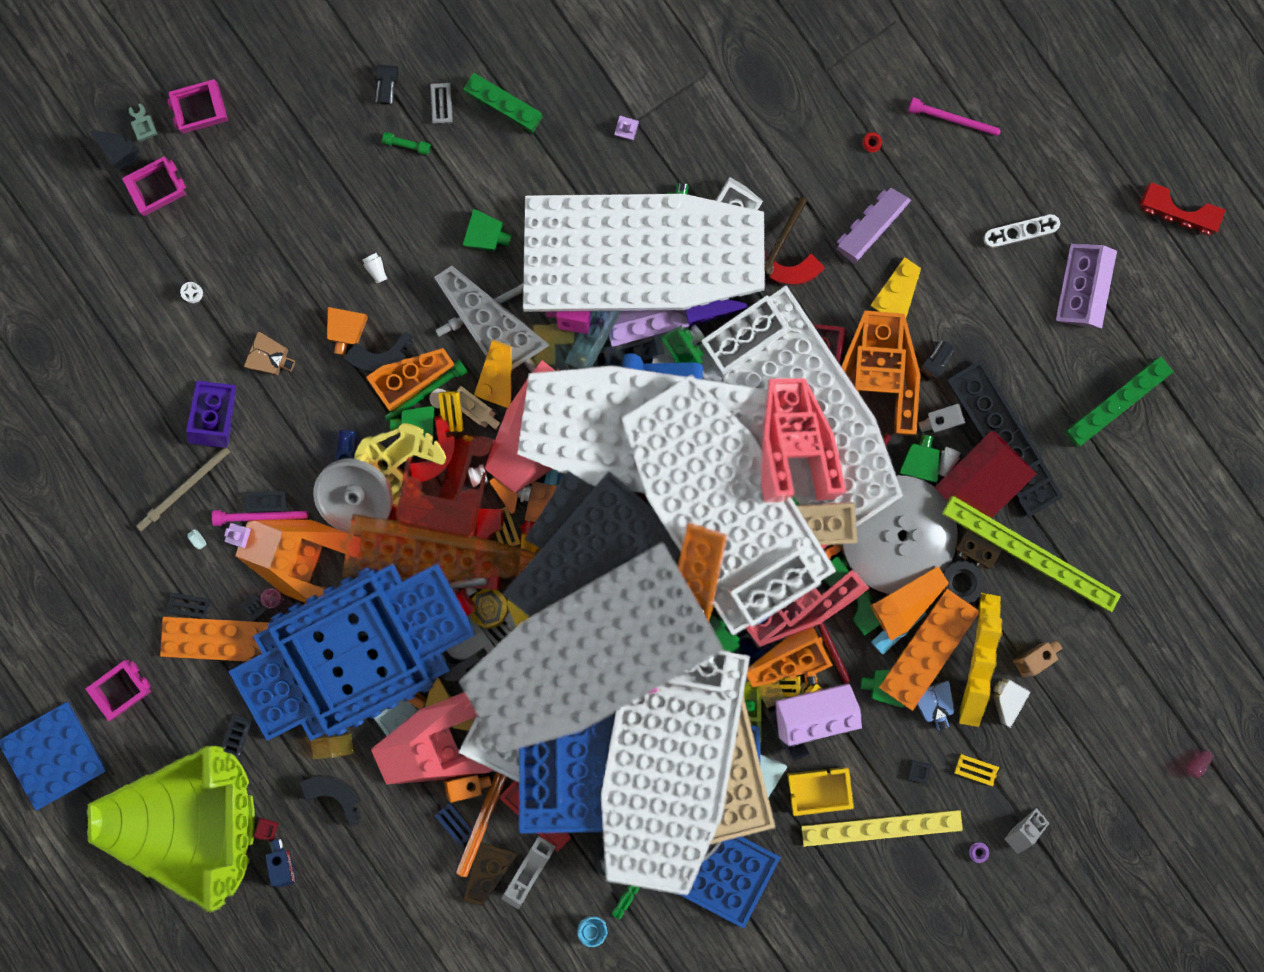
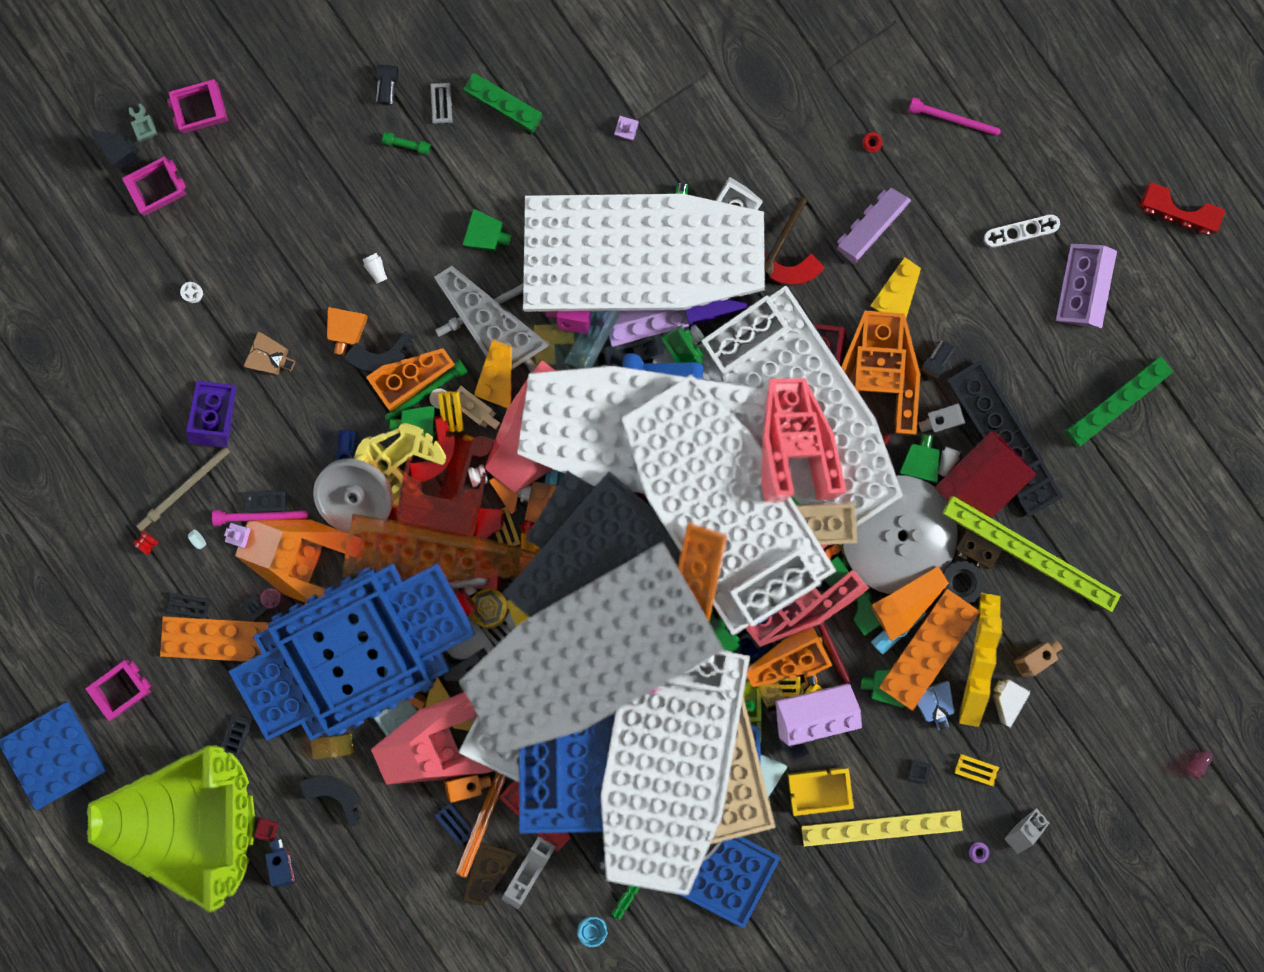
(145, 542): none -> red wheel

